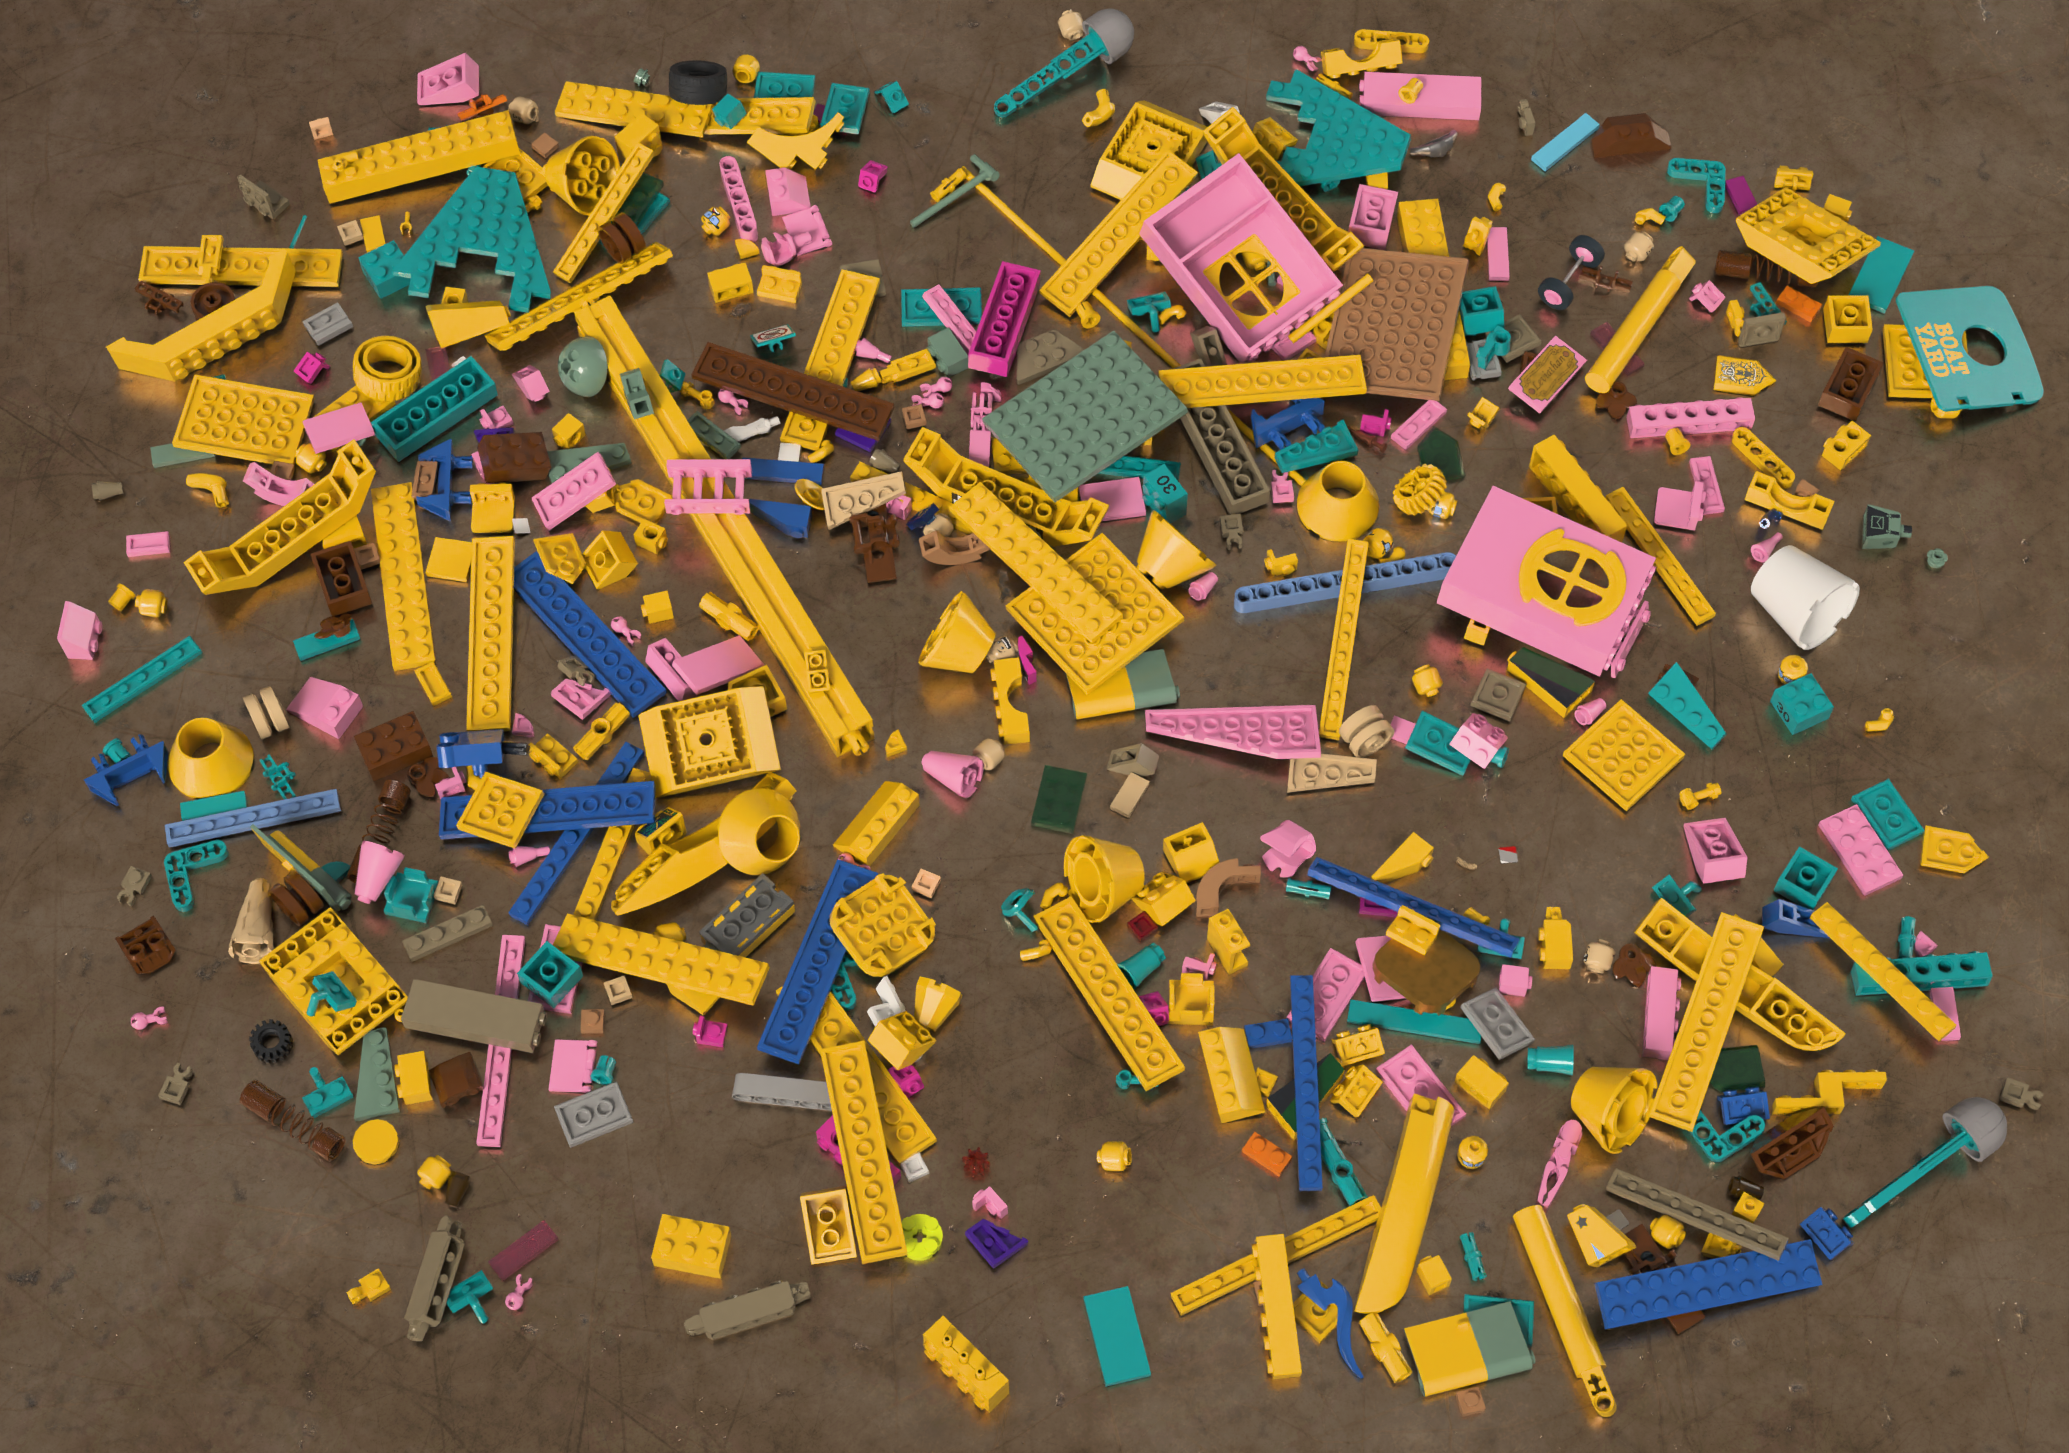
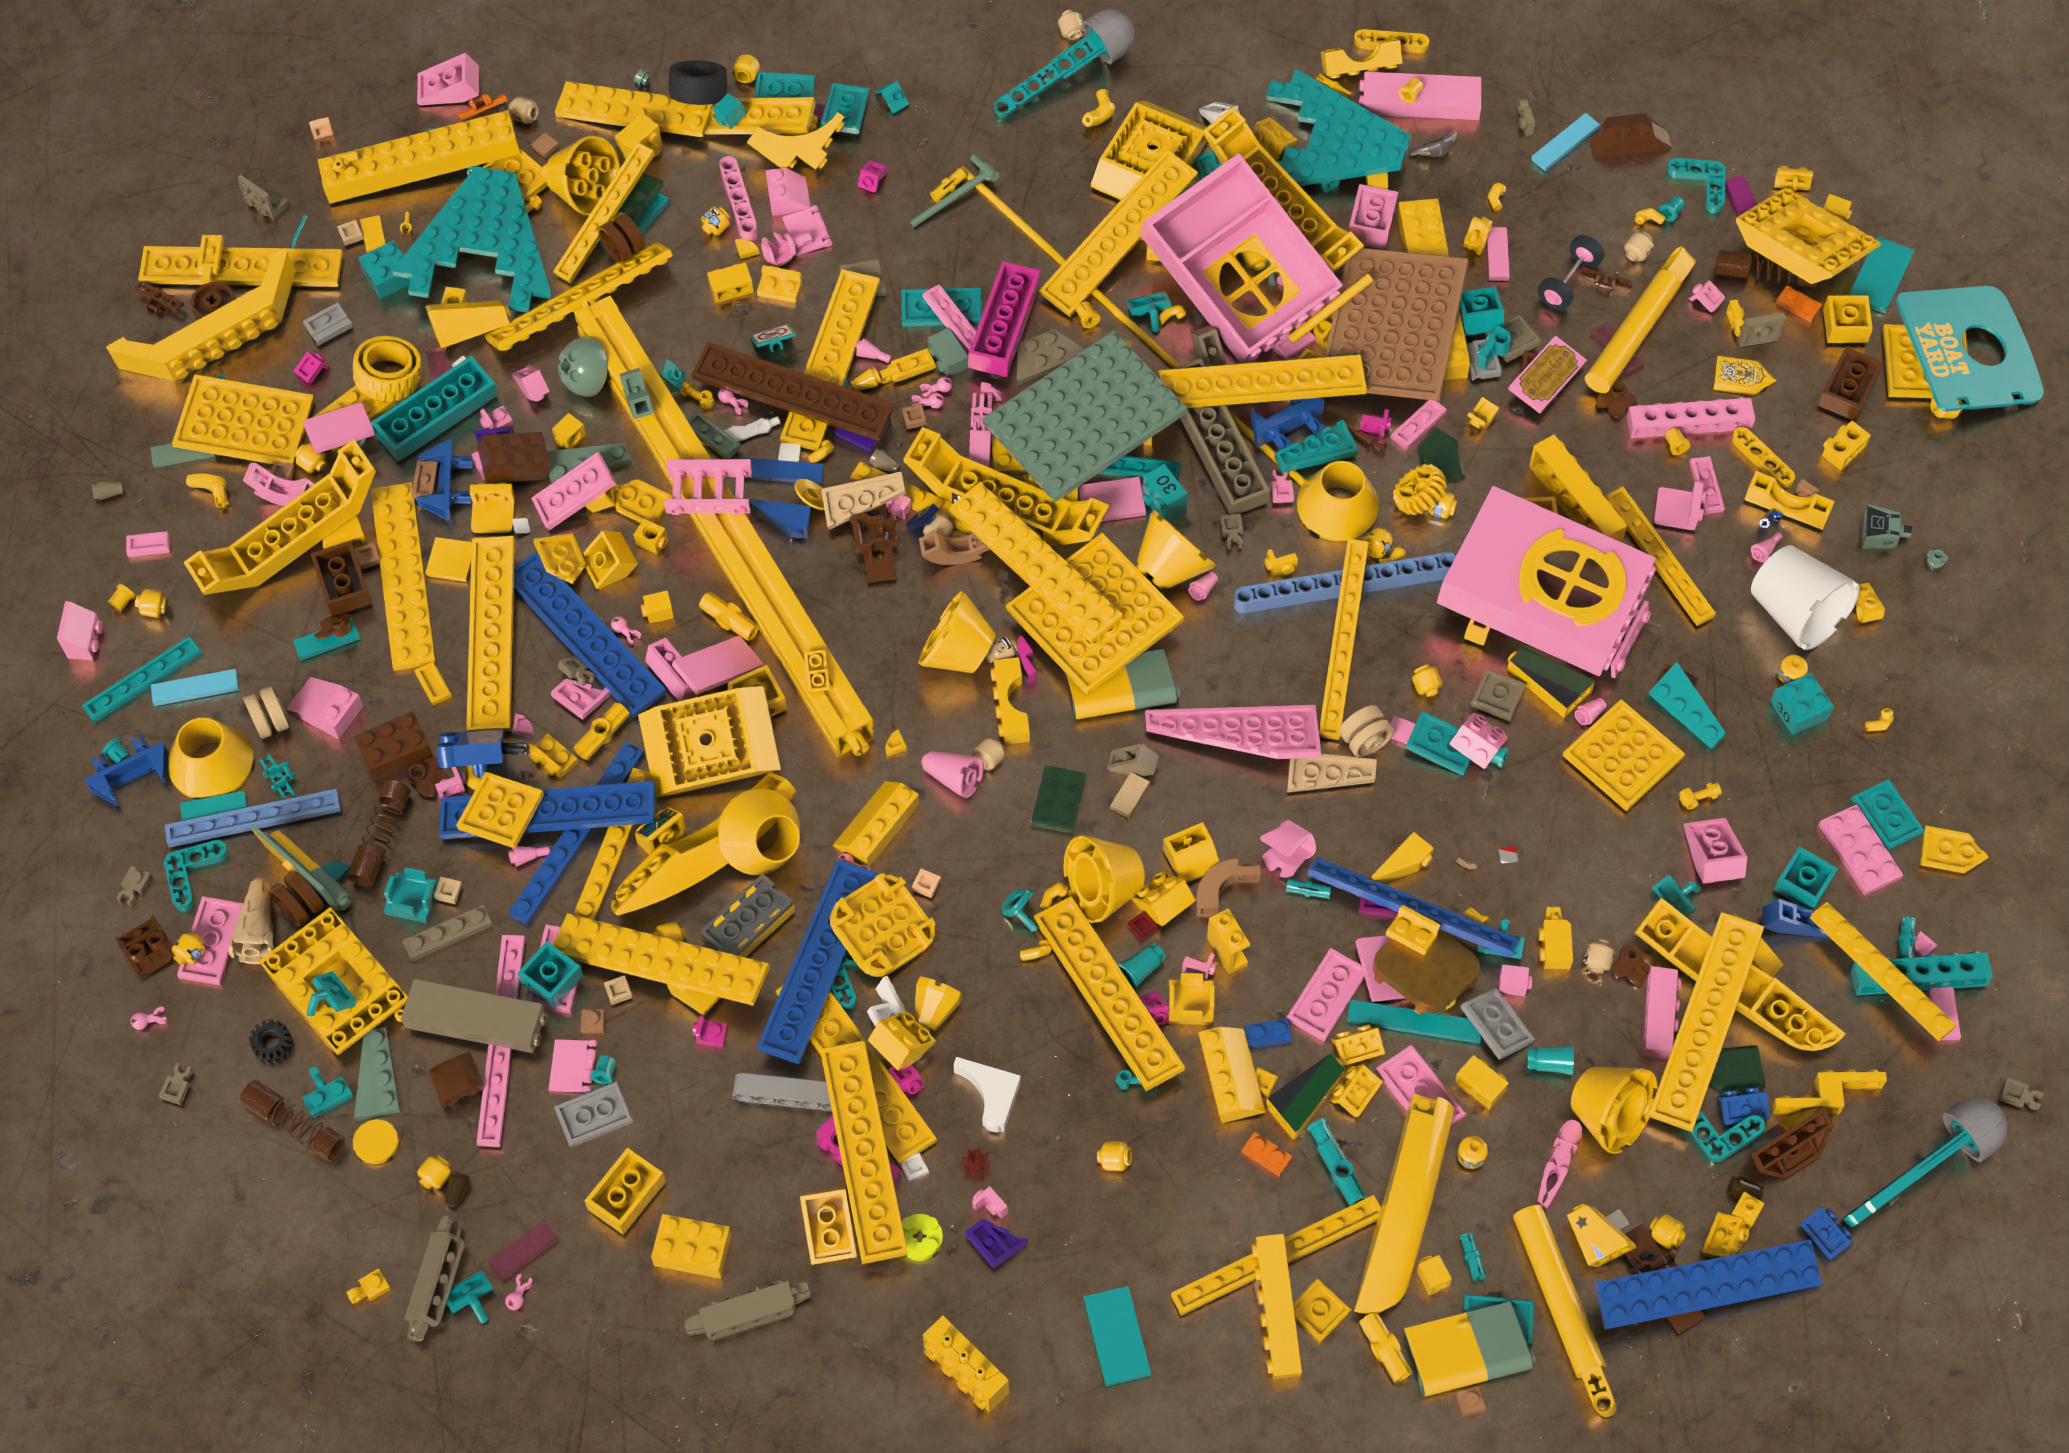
(188, 949): none -> yellow head
(194, 687): none -> medium azure tile
(215, 925): none -> bright pink tile
(375, 870): bright pink cone -> none
(414, 1078): yellow brick -> none
(625, 1191): none -> yellow brick
(996, 1089): none -> white arch
(1300, 53): bright pink arm -> none
(1306, 1083): blue plate -> none
(1337, 1295): blue piece -> none
(1697, 1214): dark tan plate -> none
(1762, 301): teal piece -> none
(1868, 604): none -> yellow plate

